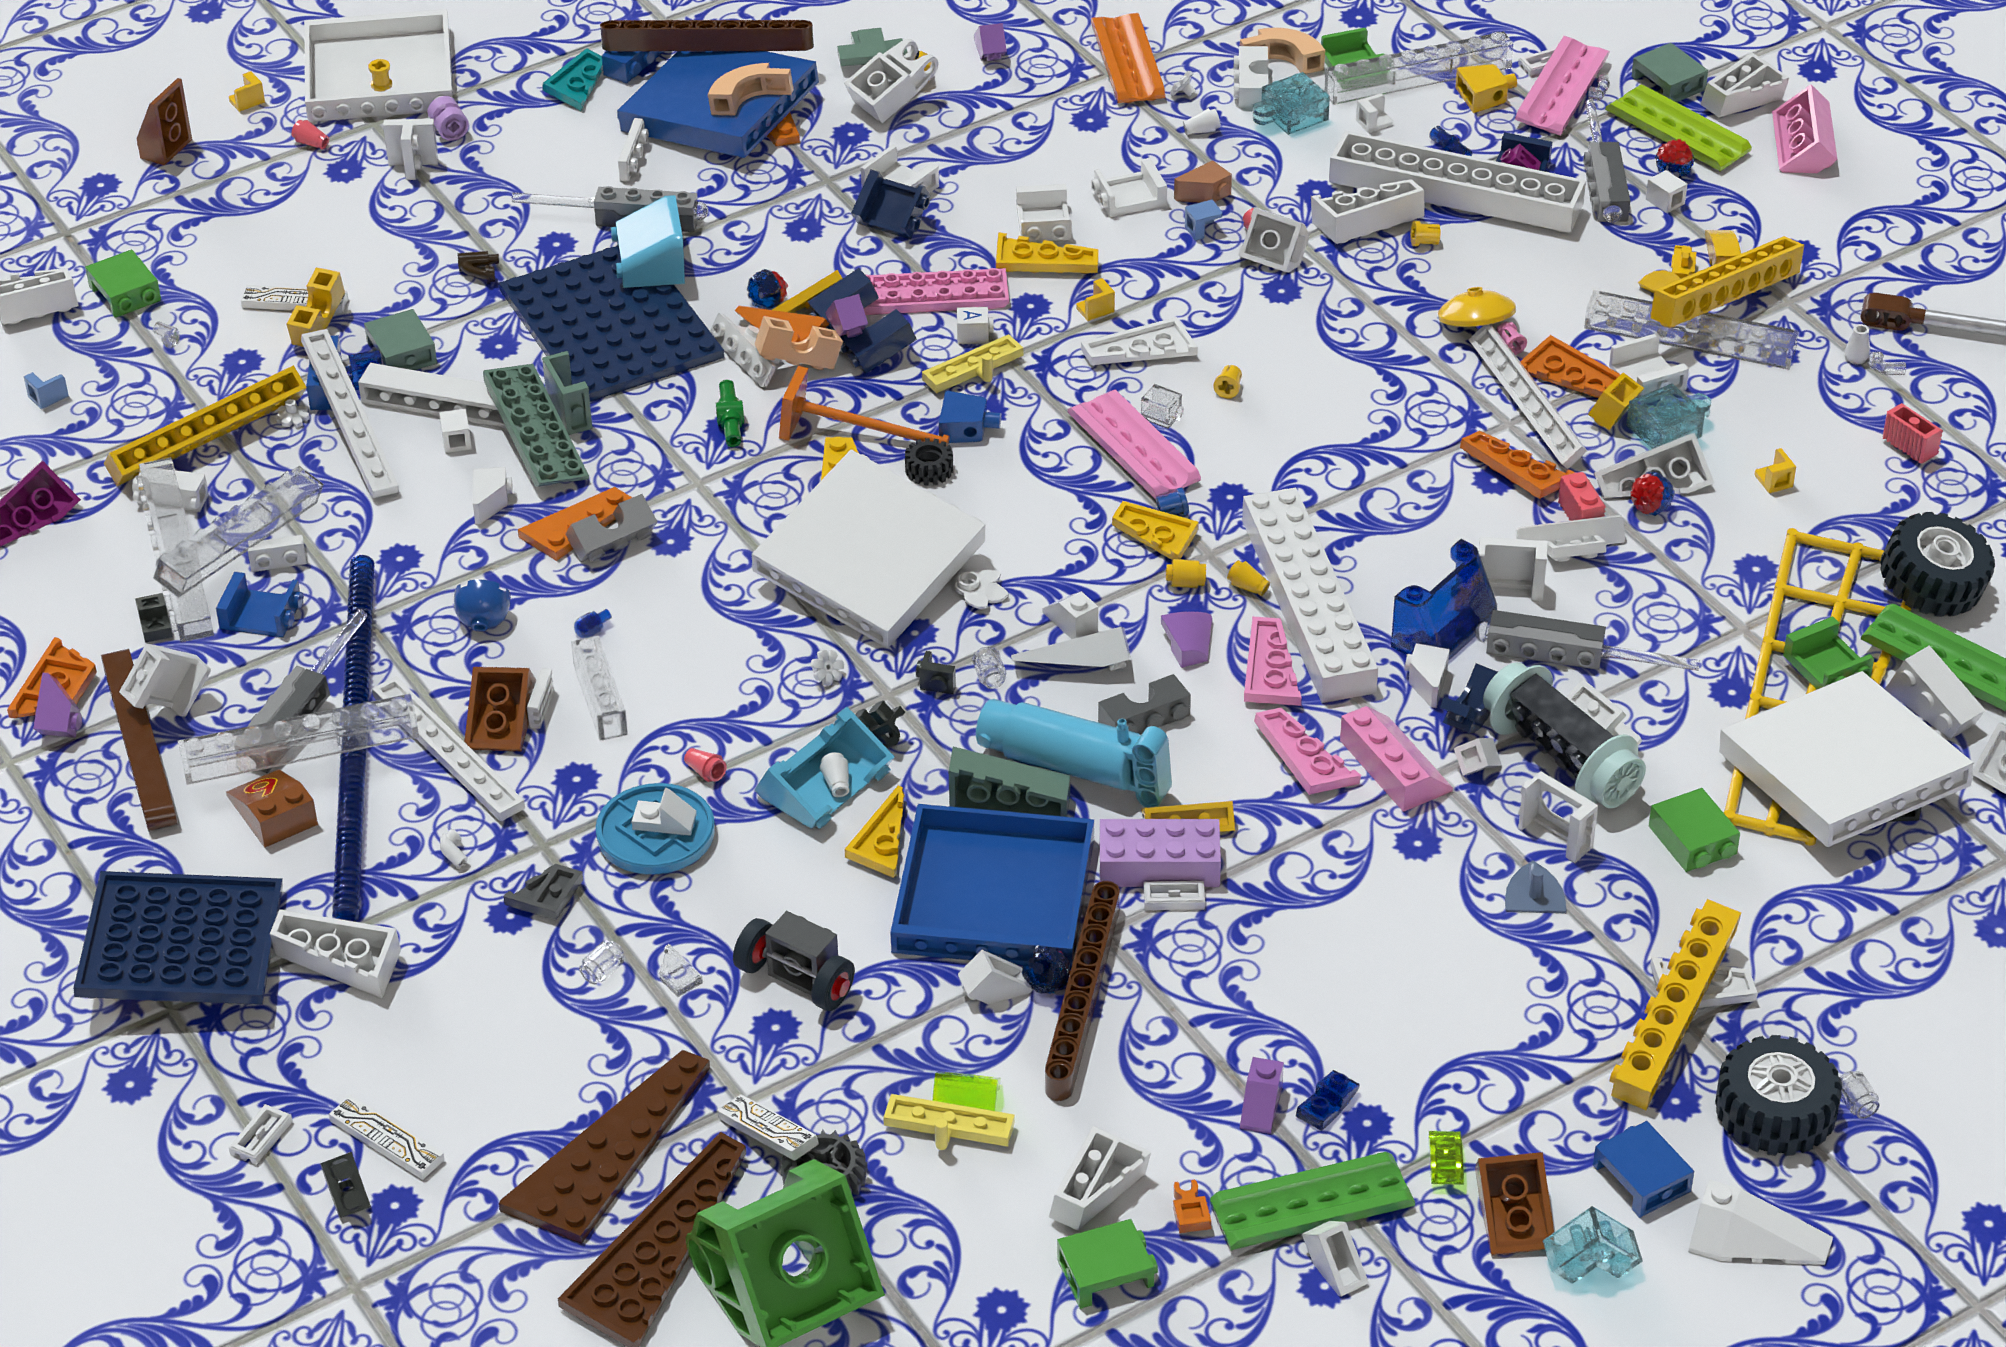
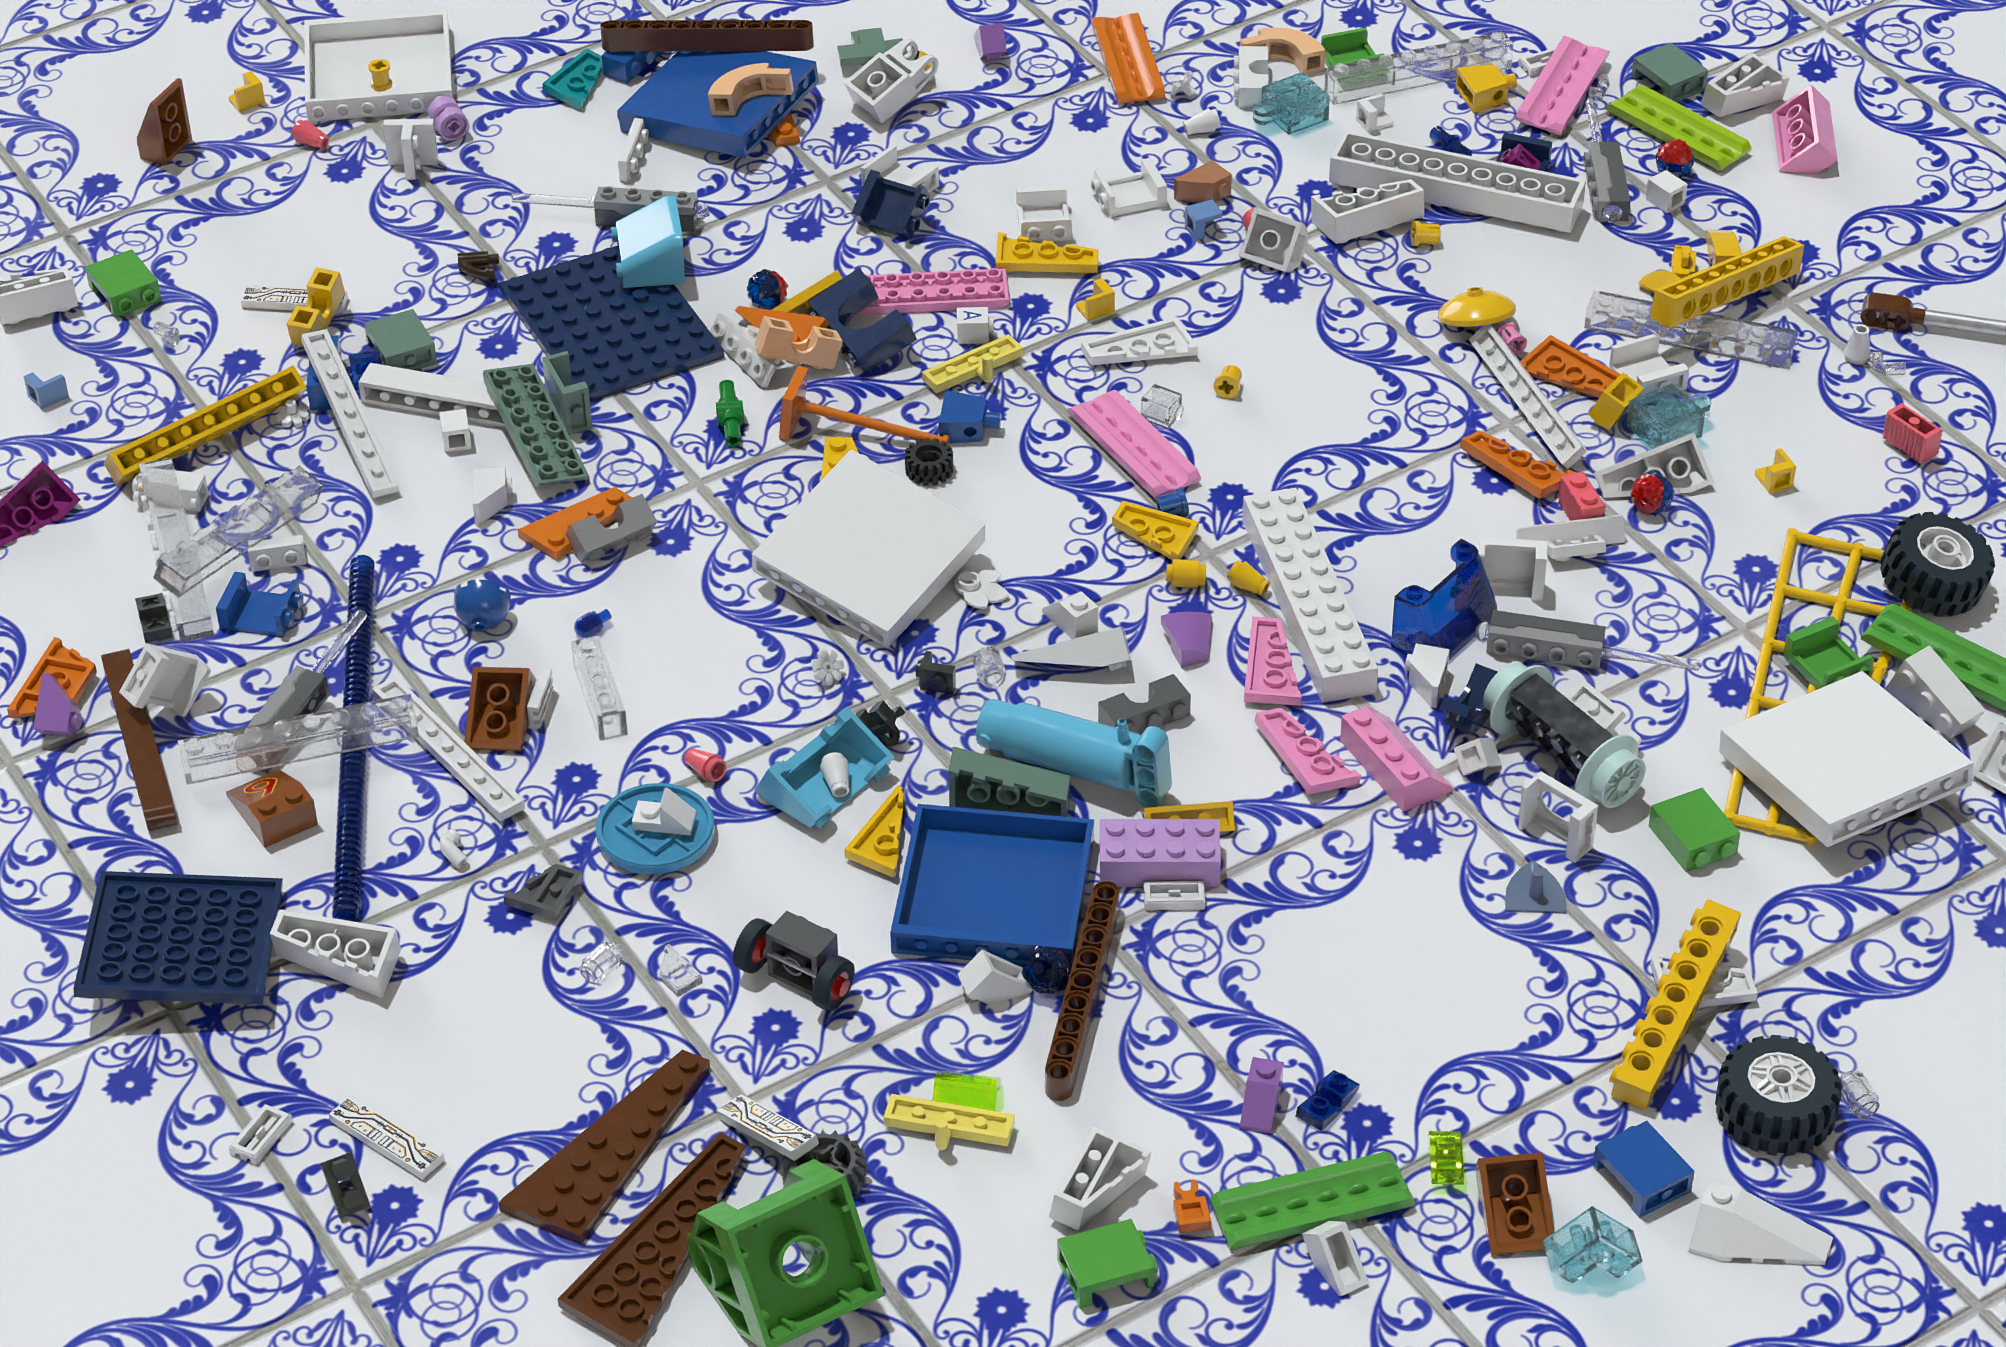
(847, 316): medium lavender slope -> none

